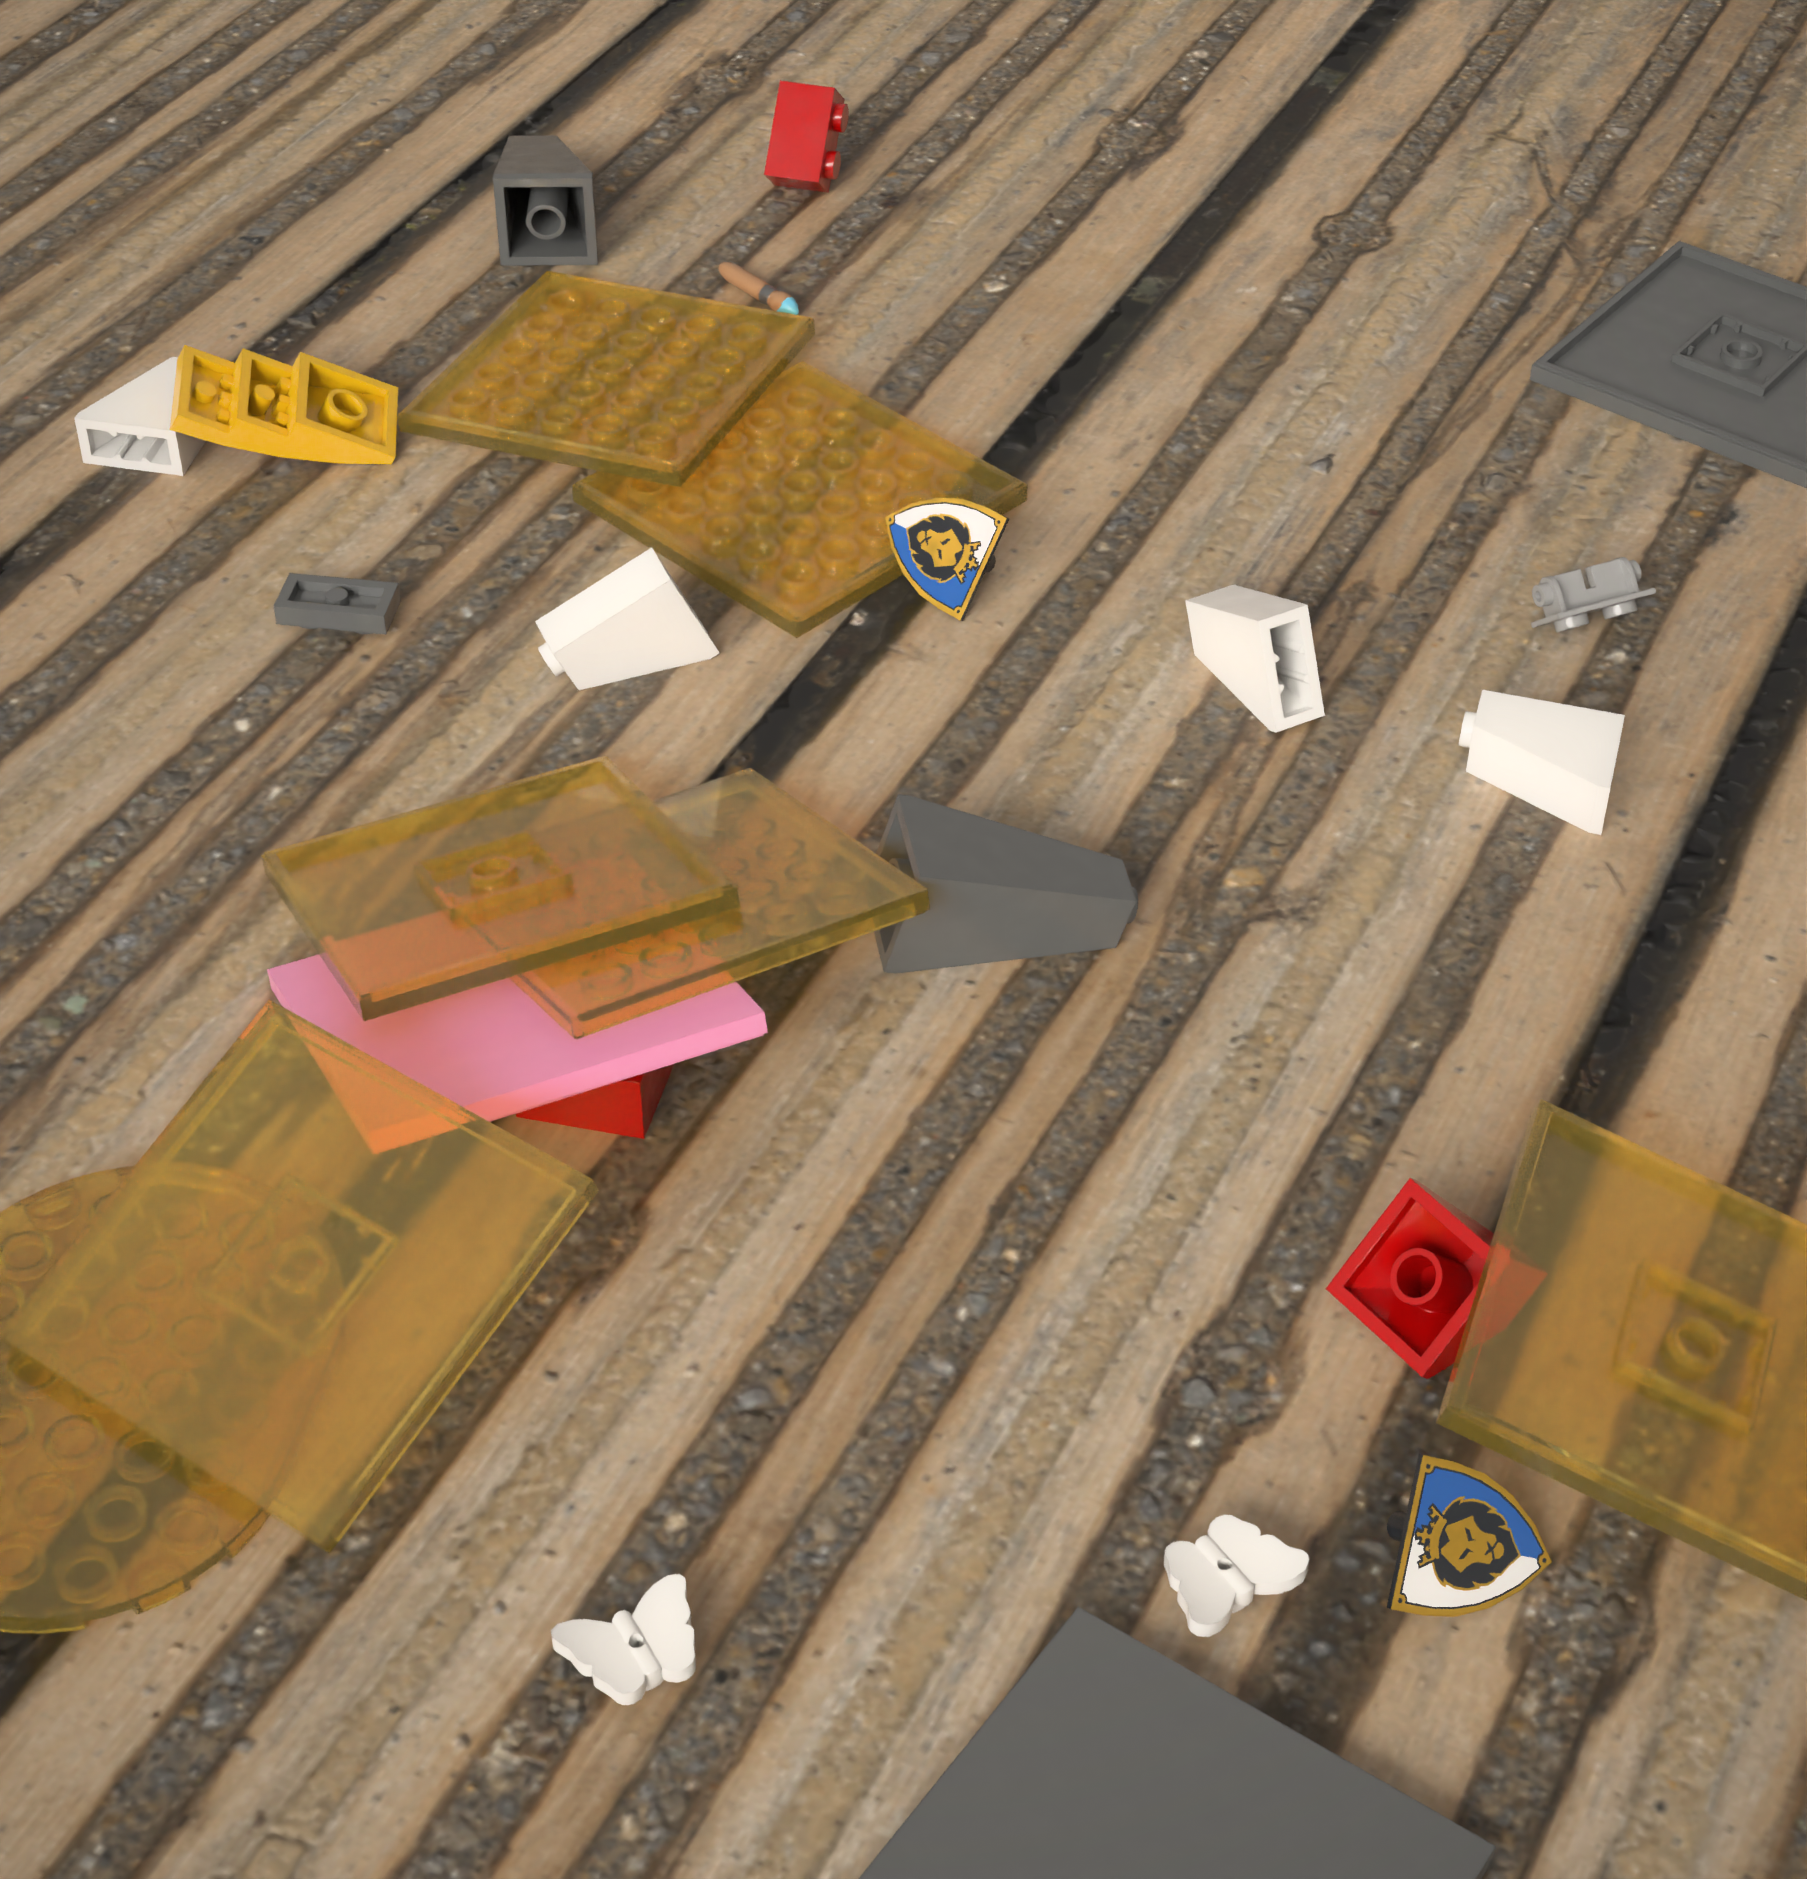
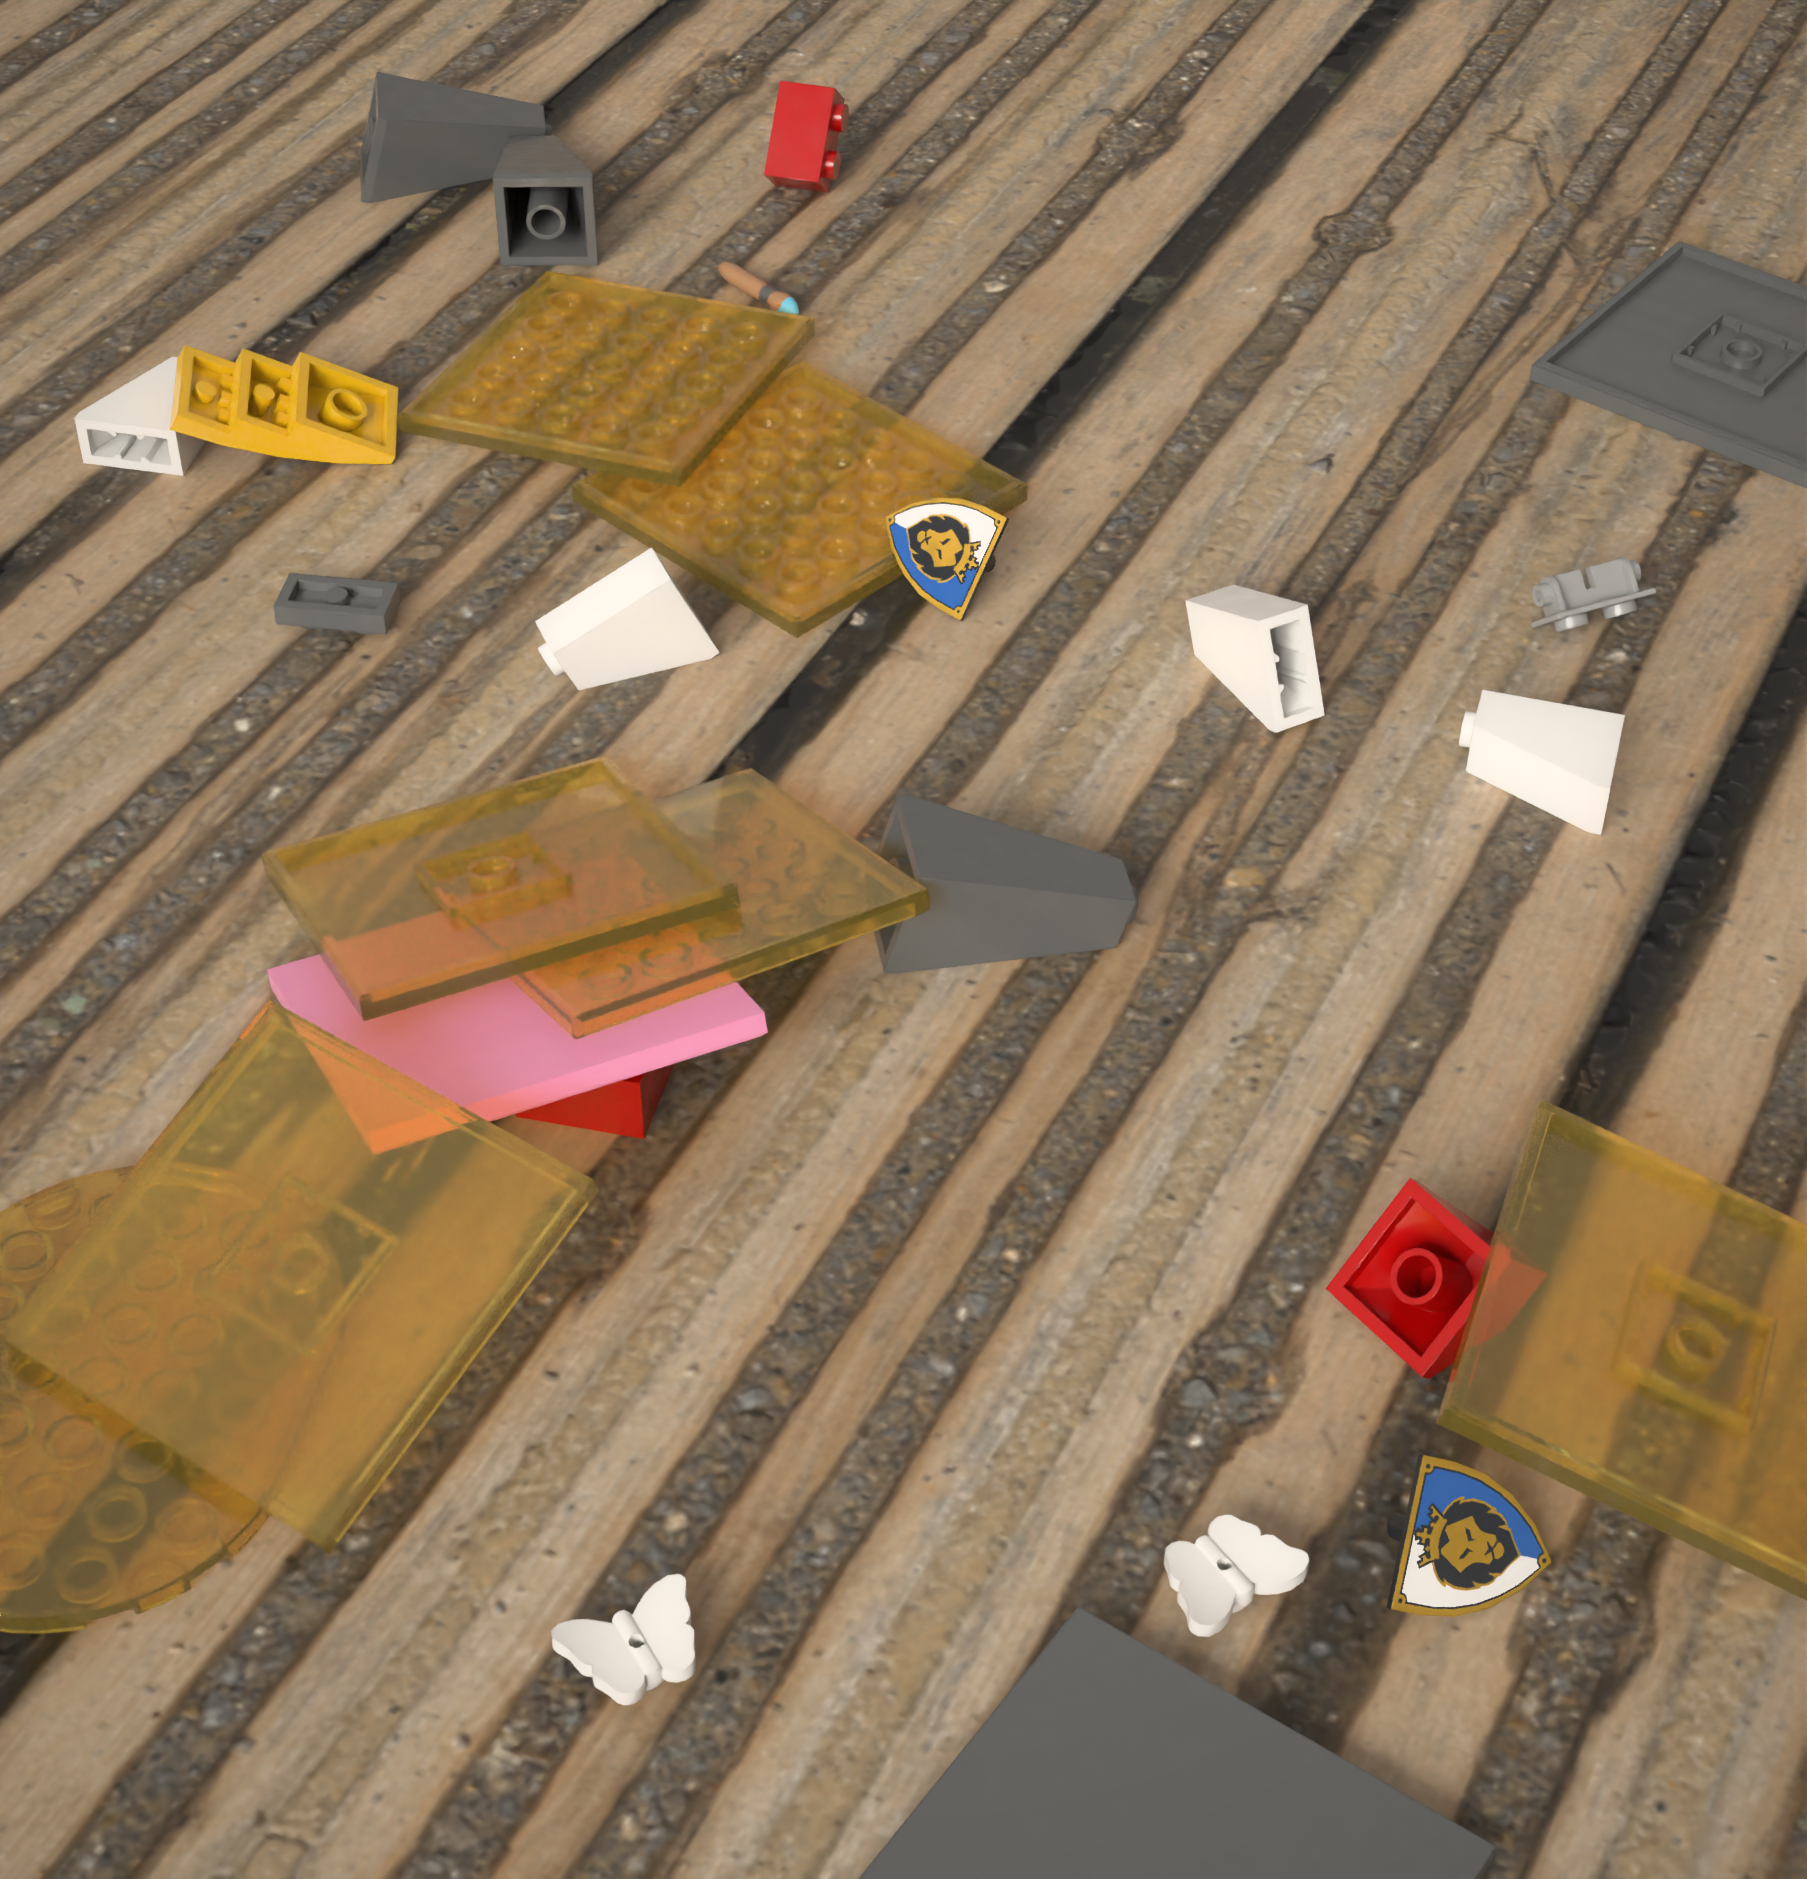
(436, 136): none -> dark grey slope

